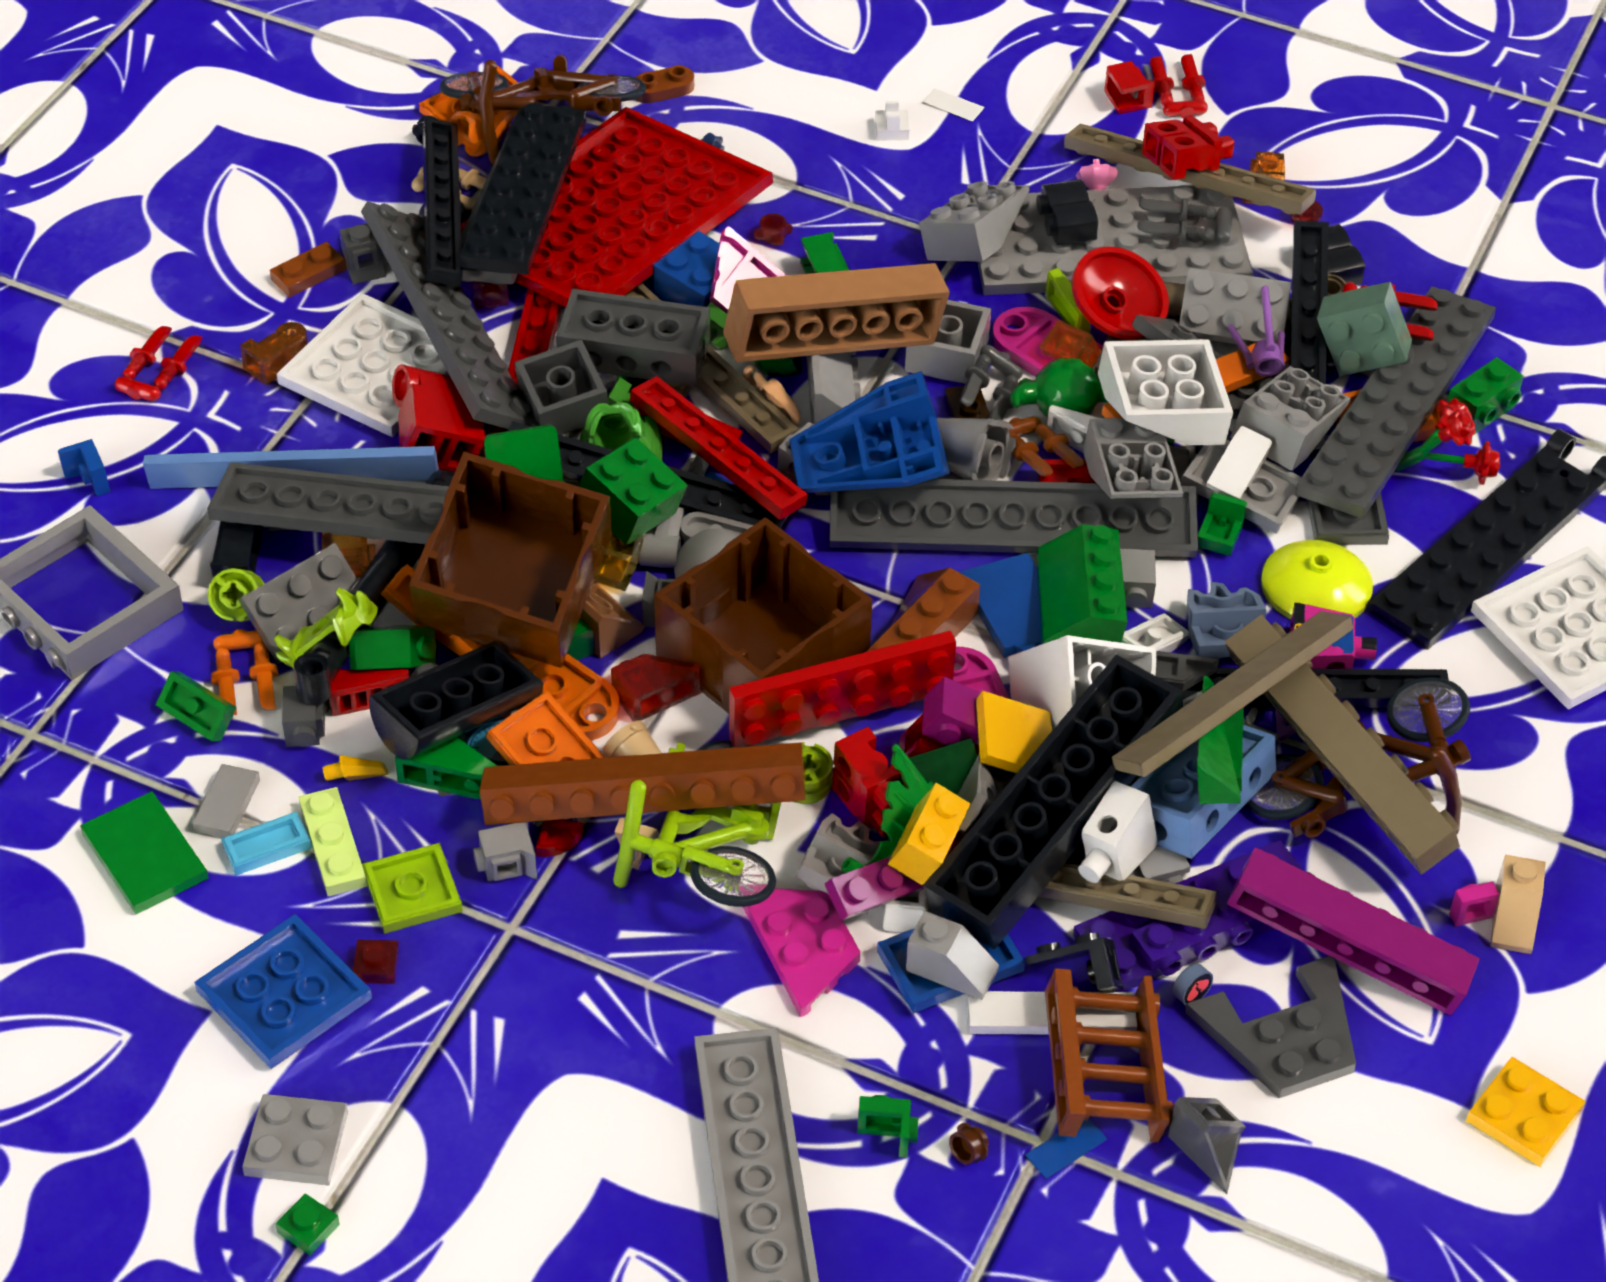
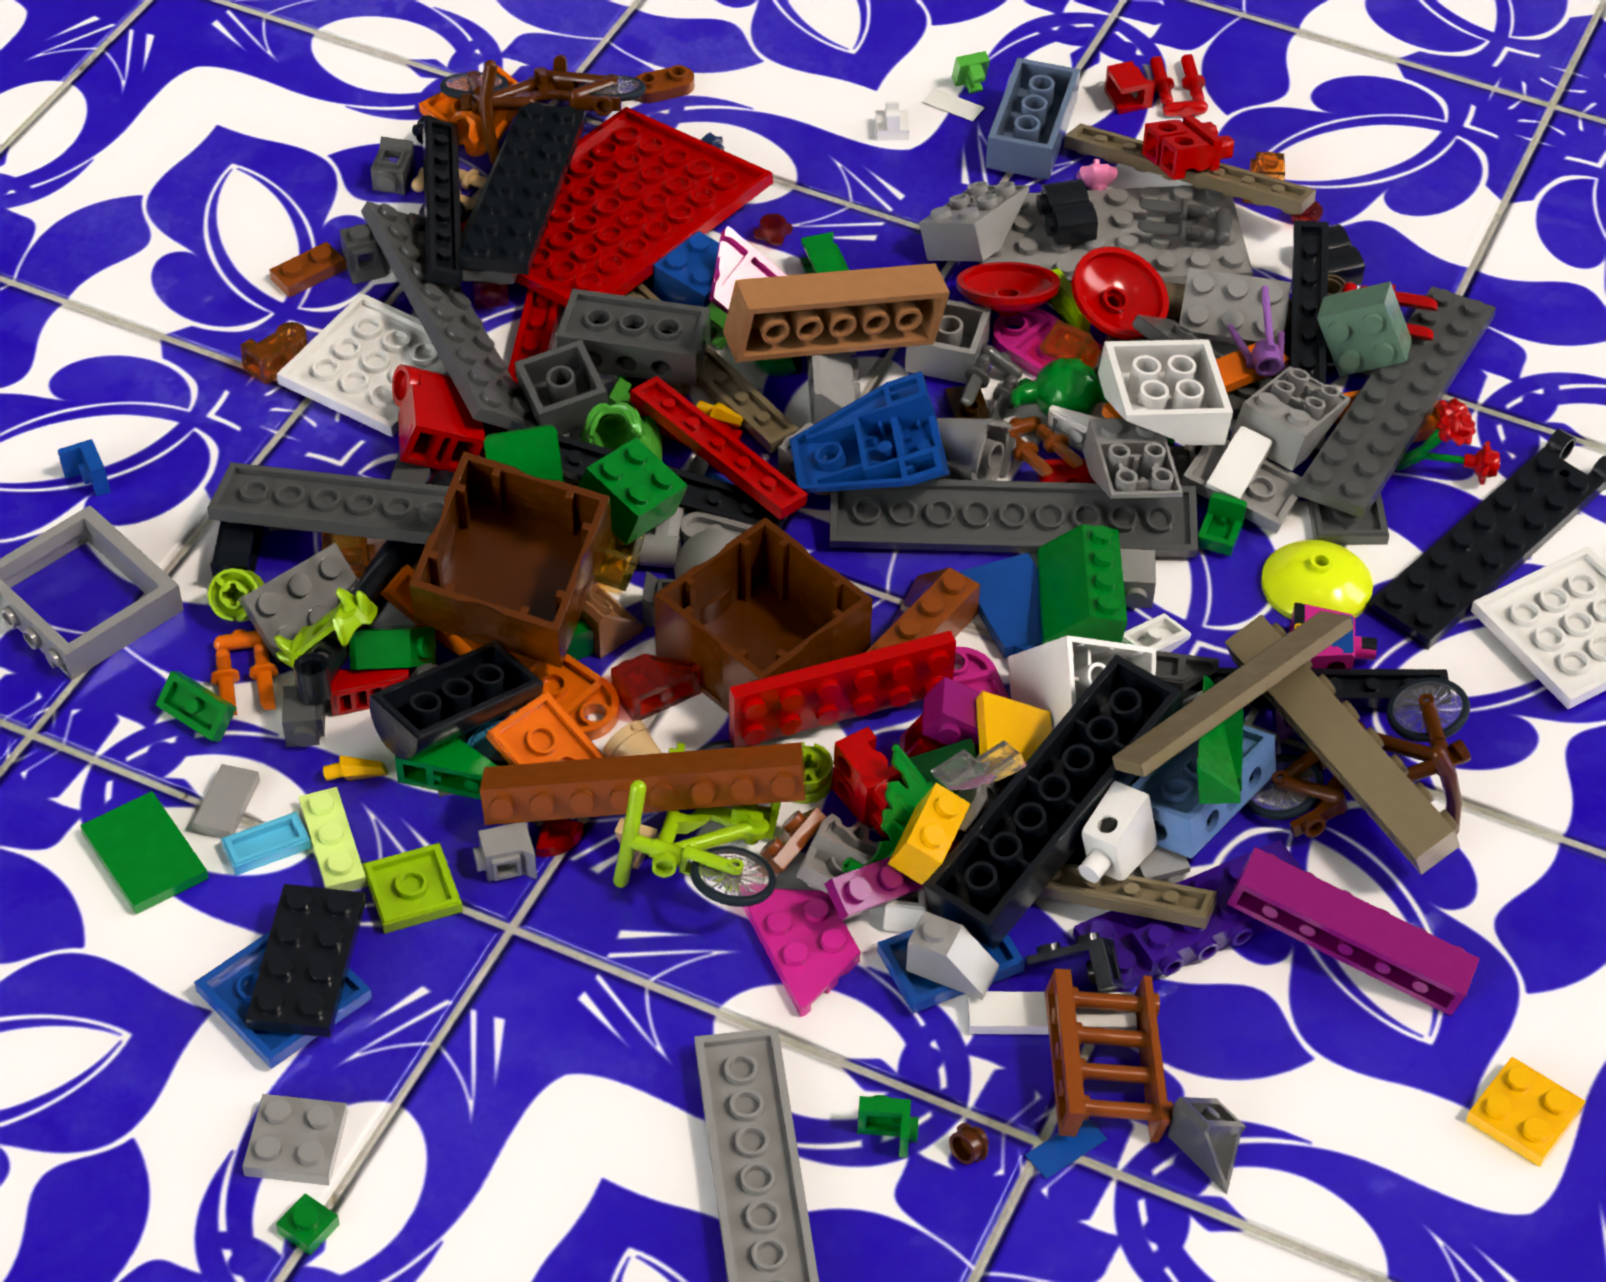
(145, 356): red piece -> none
(208, 469): medium blue tile -> none
(306, 961): none -> black plate
(376, 961): clear red plate -> none
(393, 166): none -> dark grey window
(721, 413): none -> yellow bar
(774, 393): light nougat piece -> none
(798, 831): none -> dark orange plate
(967, 772): none -> clear slope
(970, 71): none -> bright green tile
(1008, 286): none -> red dish
(1032, 118): none -> sand blue brick
(1192, 983): tile -> none
(1219, 616): sand blue plate -> none
(1291, 1046): dark grey wing -> none
(1474, 903): dark pink plate -> none
(1489, 392): green brick -> none
(1518, 904): tan slope -> none

